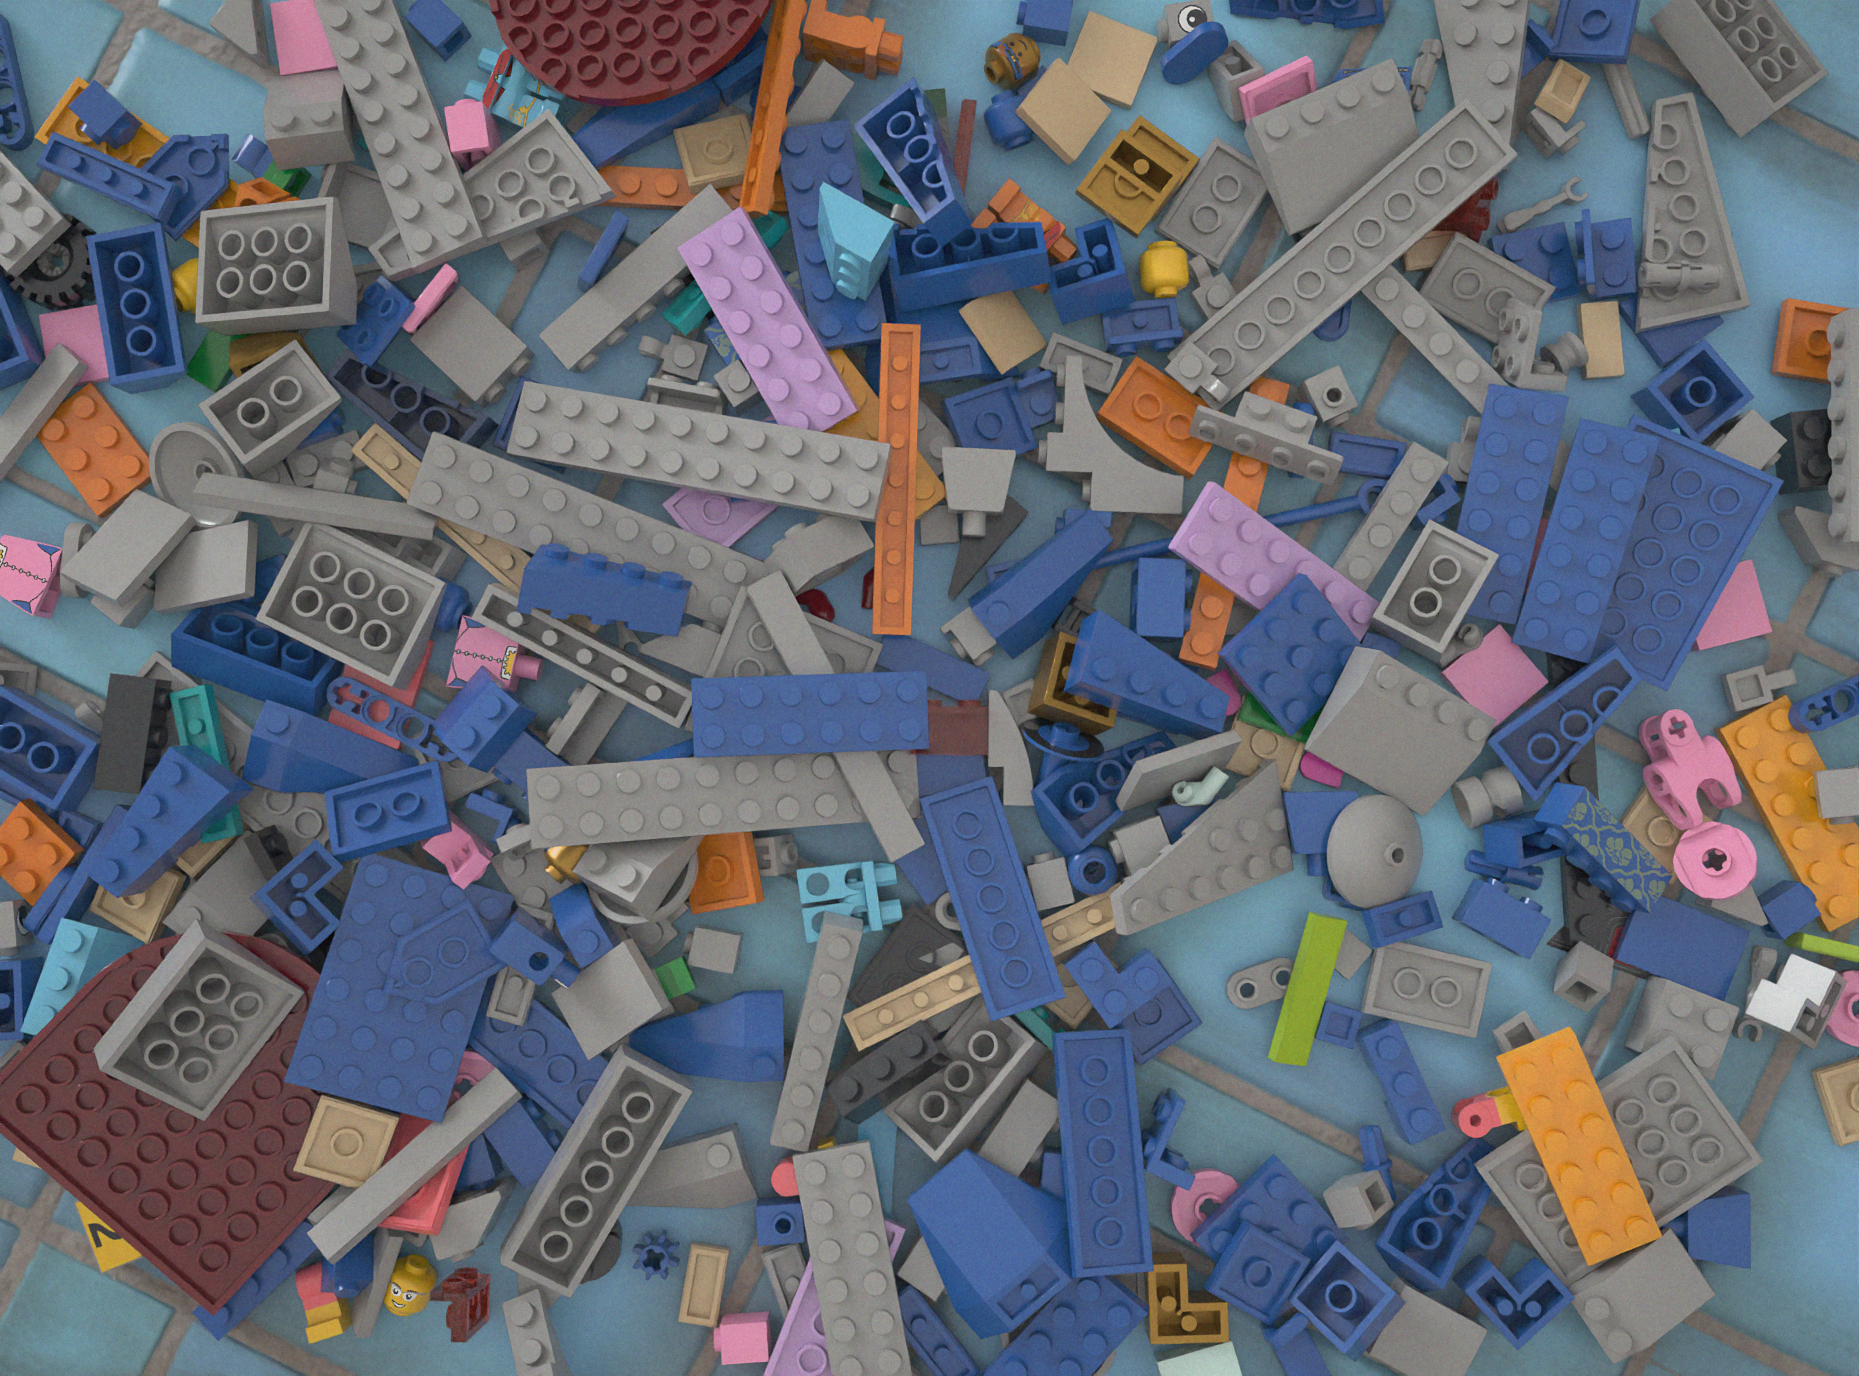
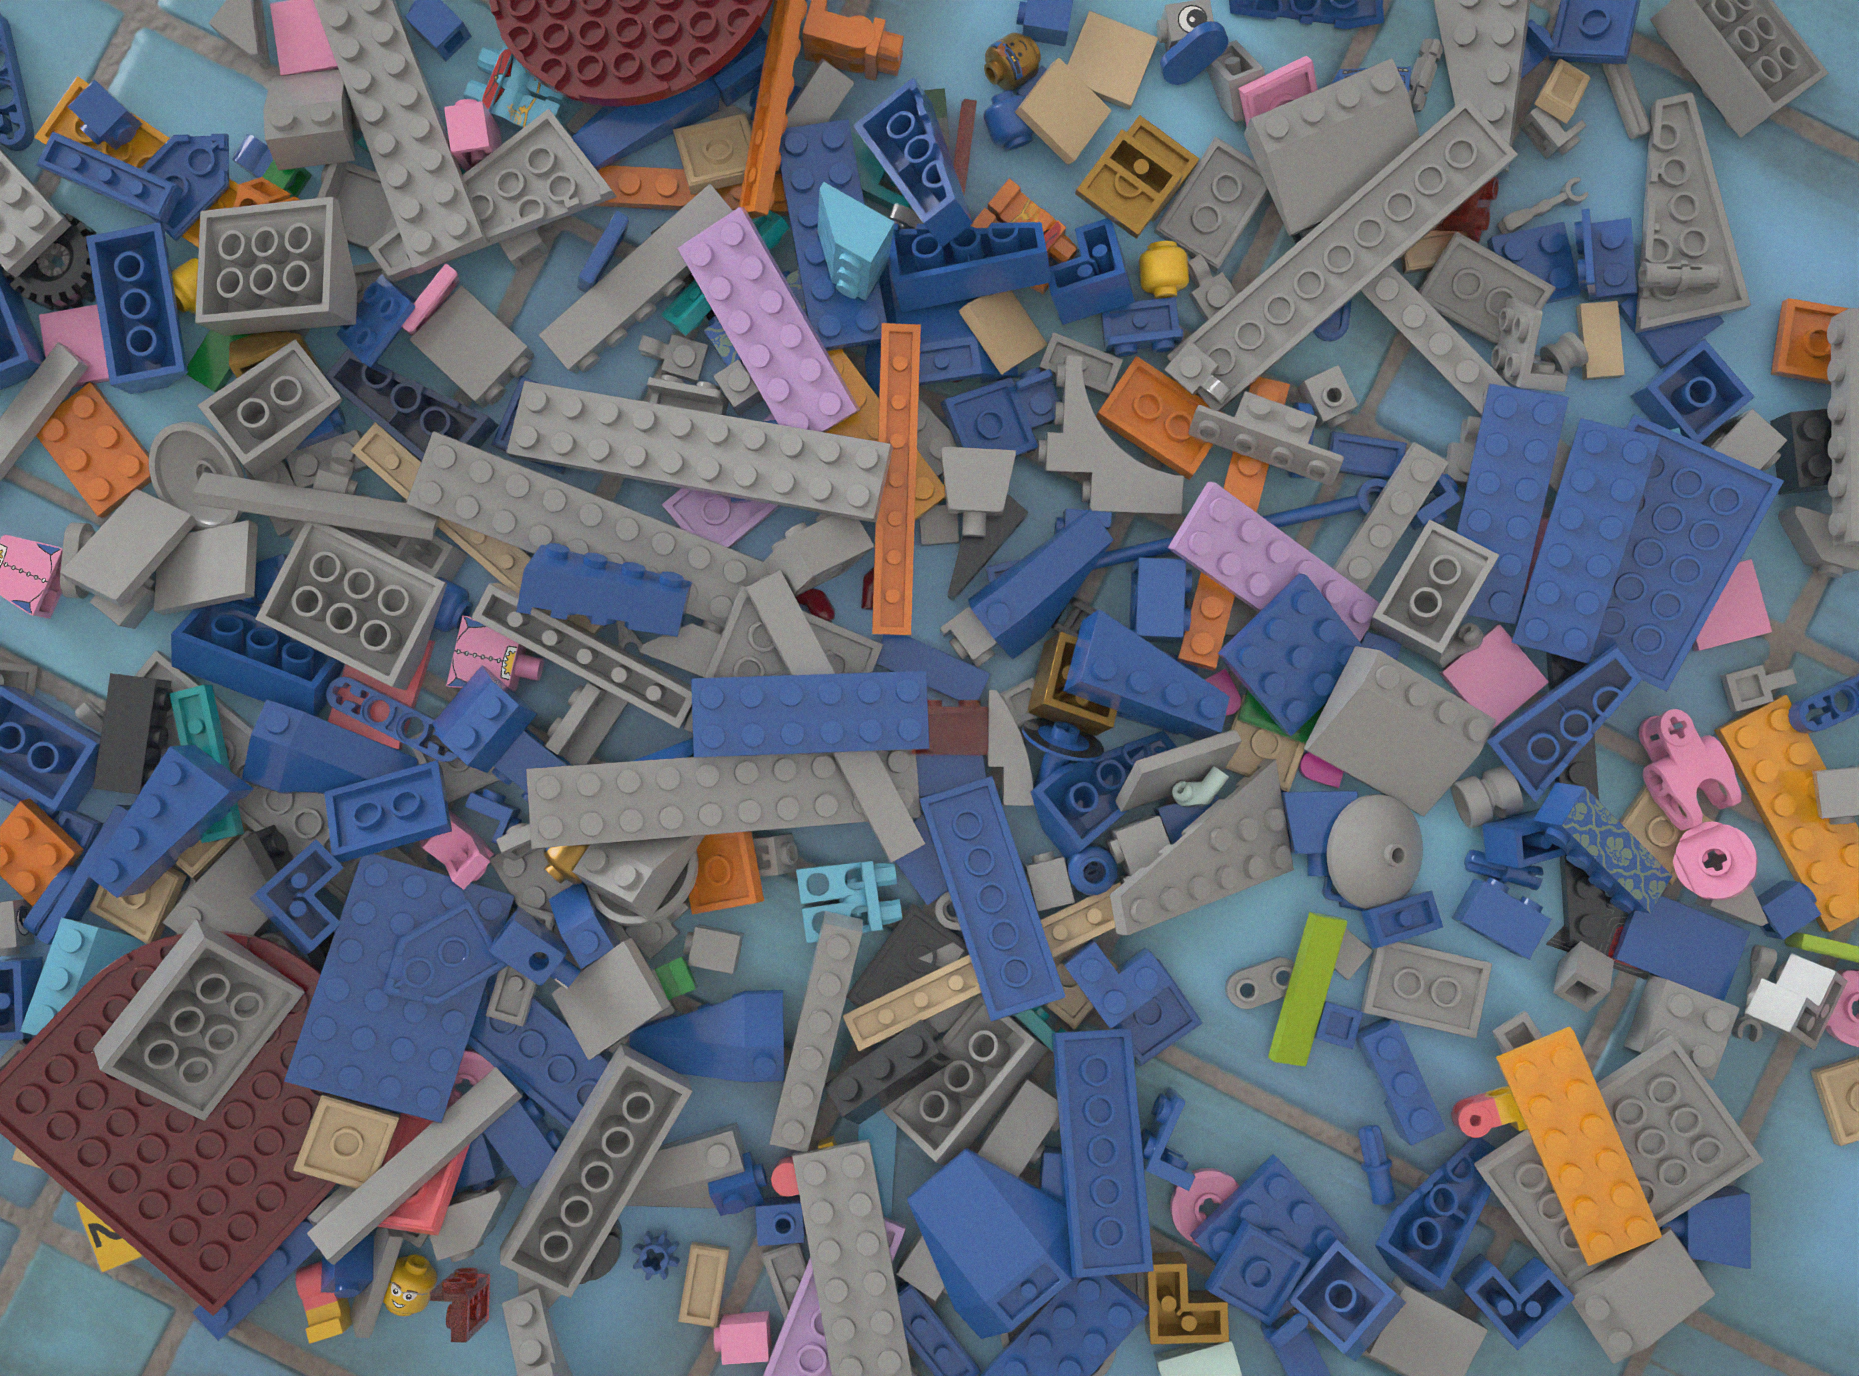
(740, 1190): none -> blue bracket
(1358, 1200): light grey brick -> none

